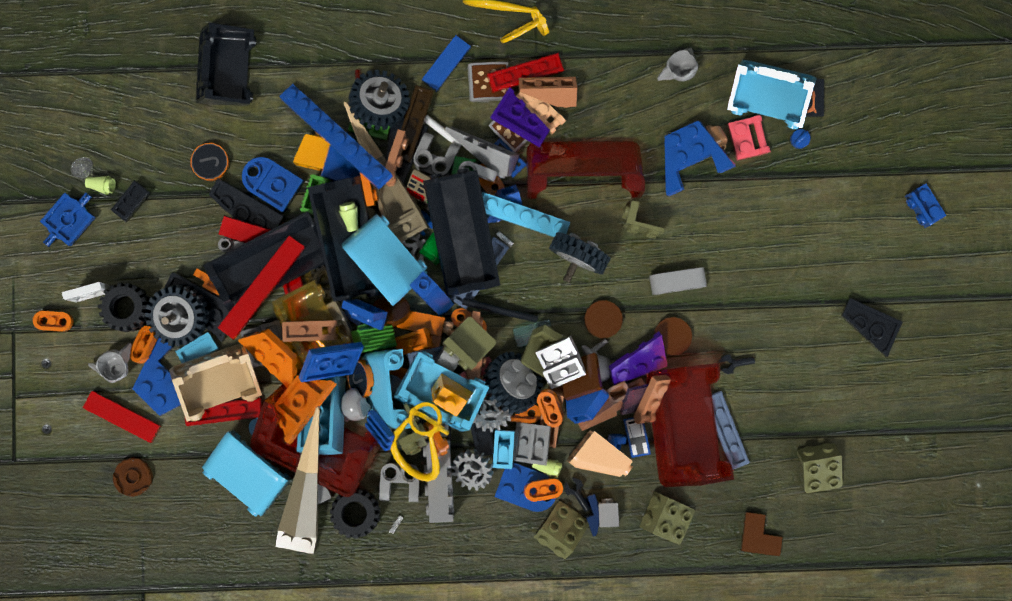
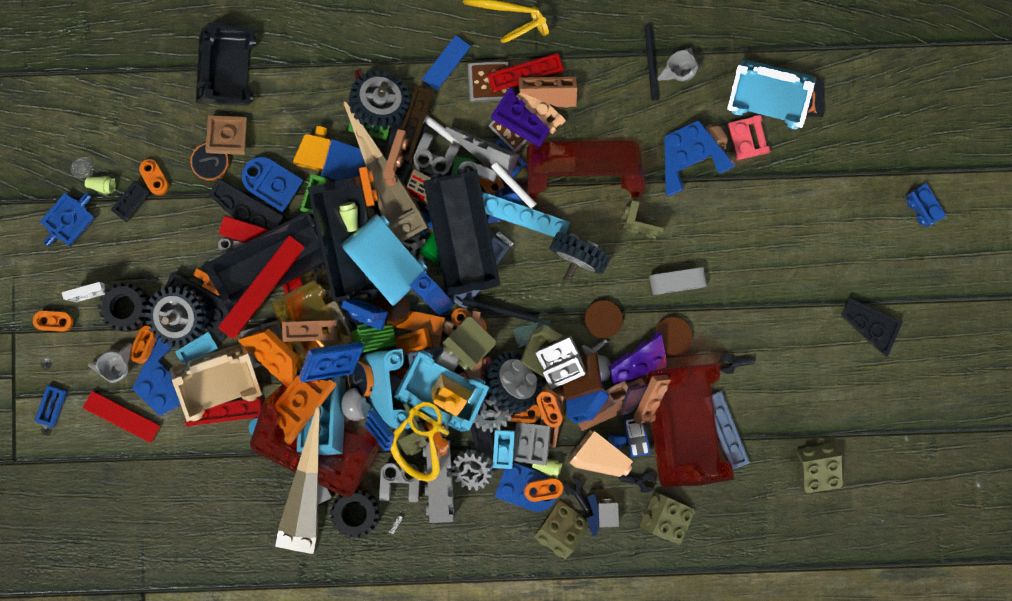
(52, 423): none -> blue tile
(132, 477): reddish brown tile -> none
(154, 176): none -> orange plate
(226, 135): none -> medium nougat plate
(245, 473): medium azure windscreen -> none
(336, 136): blue plate -> none
(514, 185): none -> white bar
(638, 481): none -> black bar
(651, 63): none -> black bar
(753, 538): reddish brown tile -> none
(800, 138): blue tile -> none

